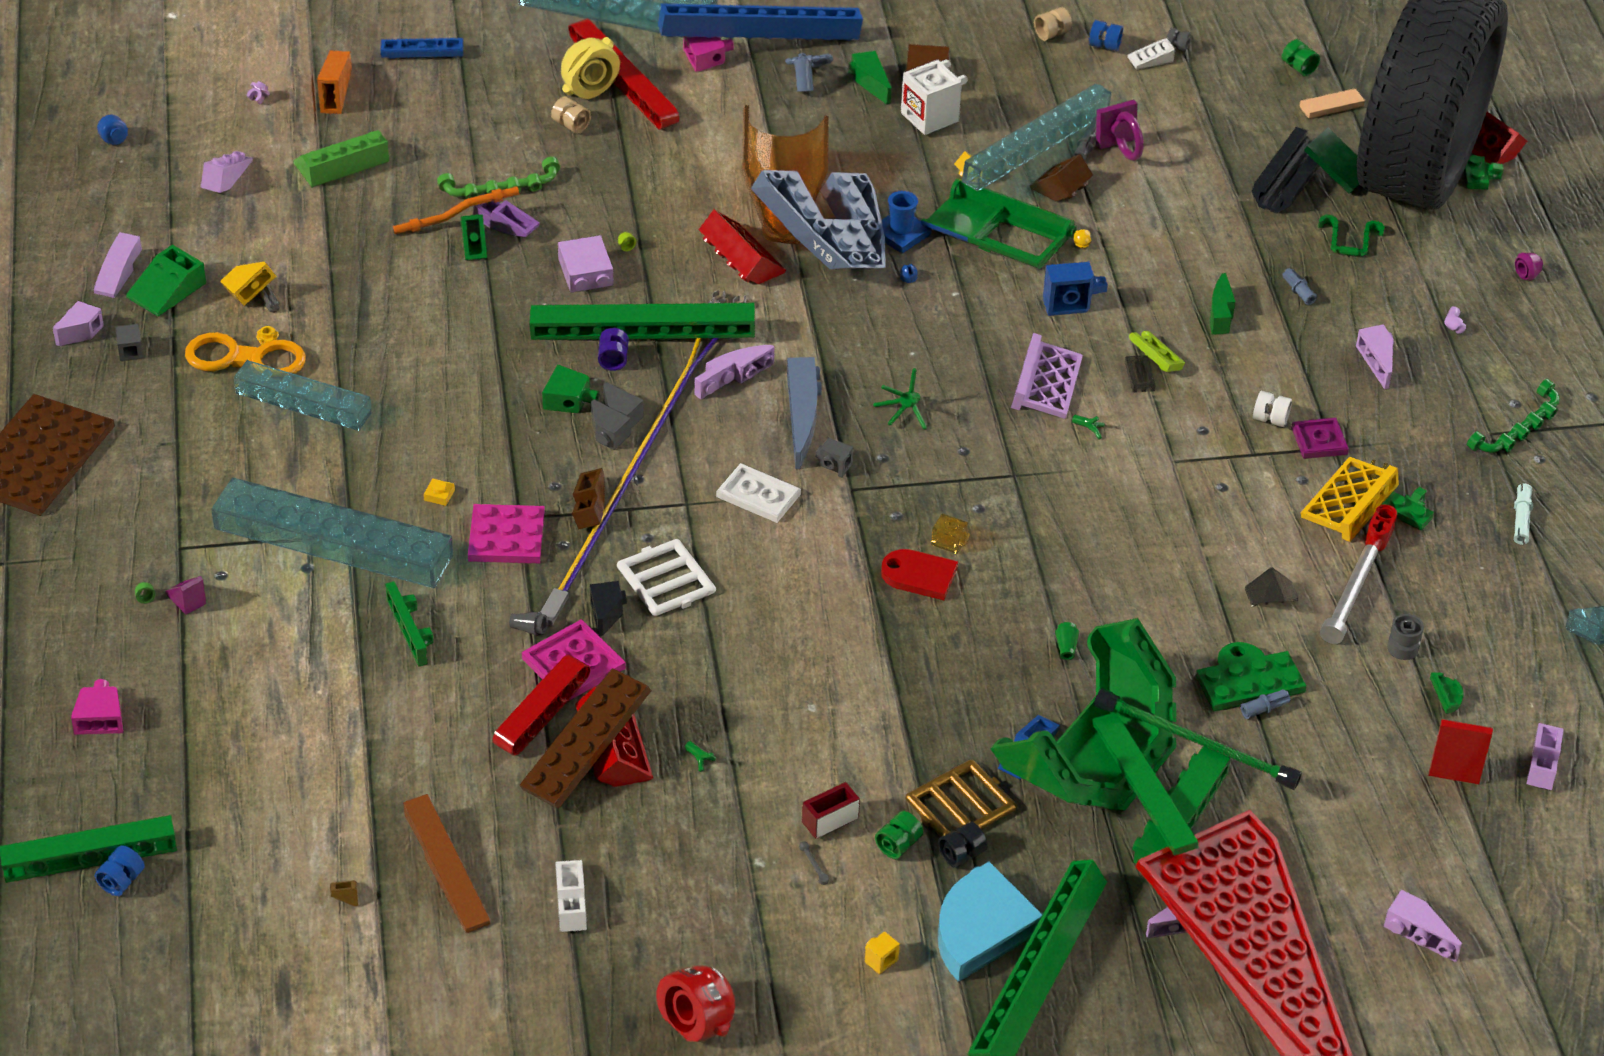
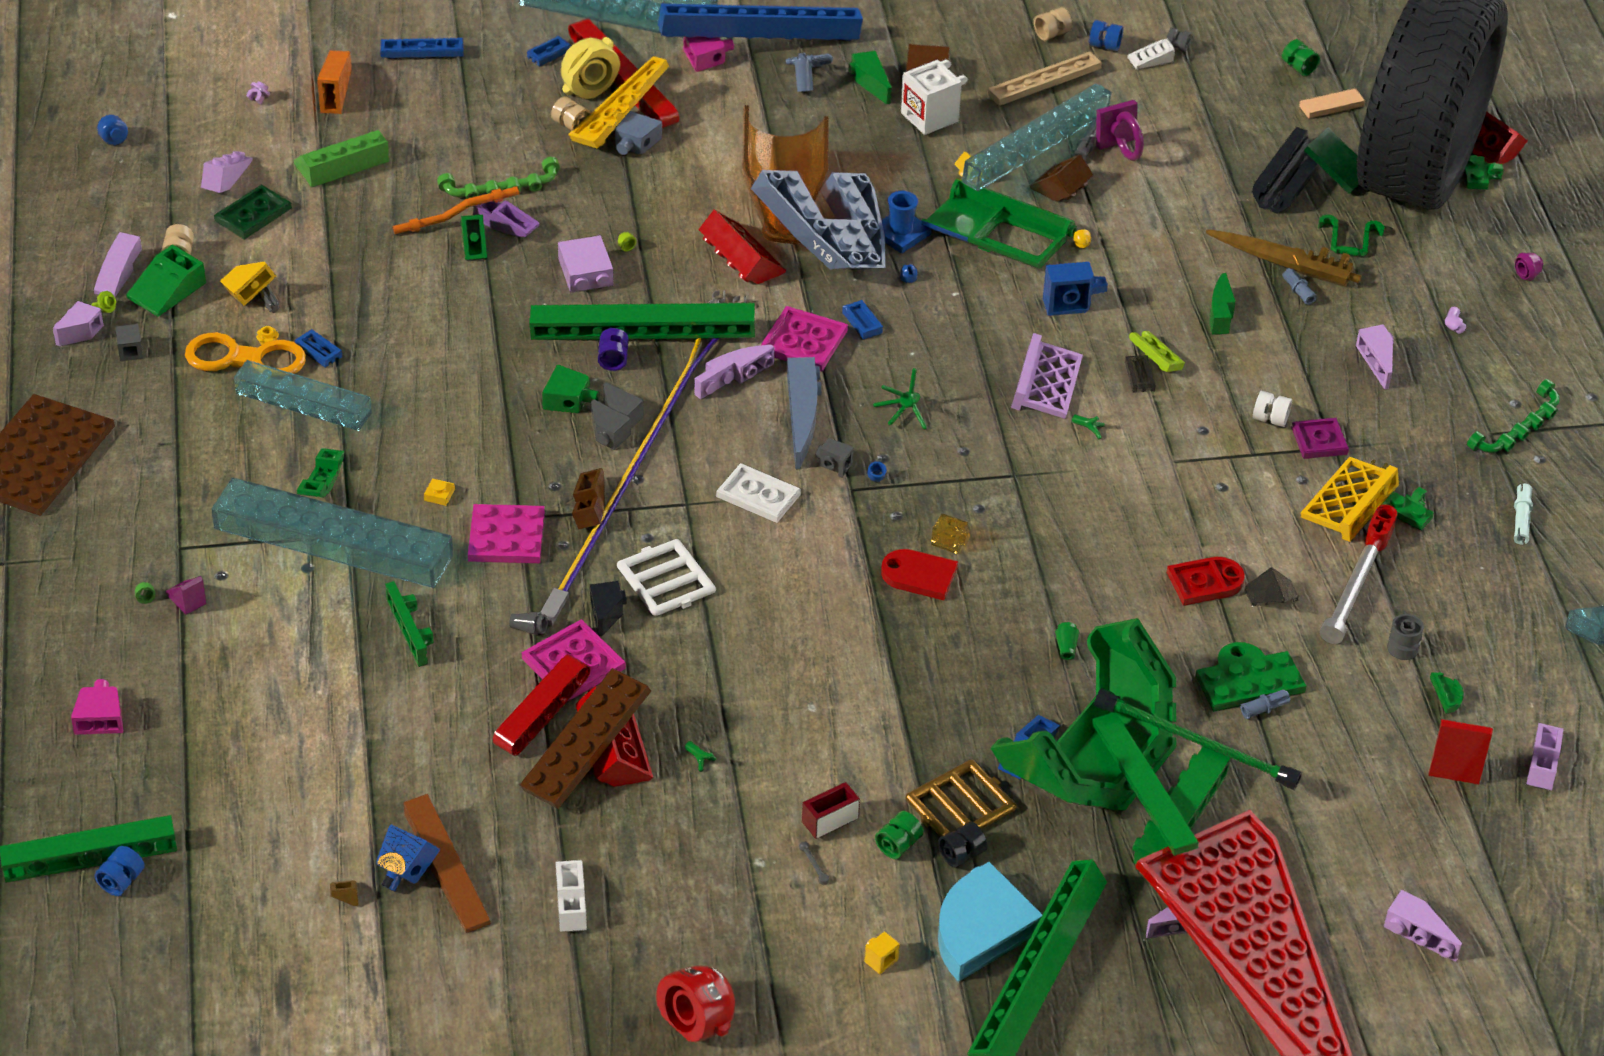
(105, 301): none -> lime plate
(180, 236): none -> tan wheel
(252, 211): none -> dark green tile
(315, 349): none -> blue tile
(324, 474): none -> green slope
(404, 857): none -> blue torso
(548, 51): none -> blue tile
(611, 112): none -> yellow wing
(637, 133): none -> sand blue torso
(805, 335): none -> dark pink plate
(862, 319): none -> blue tile
(876, 468): none -> blue hinge
(1044, 78): none -> tan plate
(1206, 579): none -> red tile
(1294, 258): none -> pearl gold piece

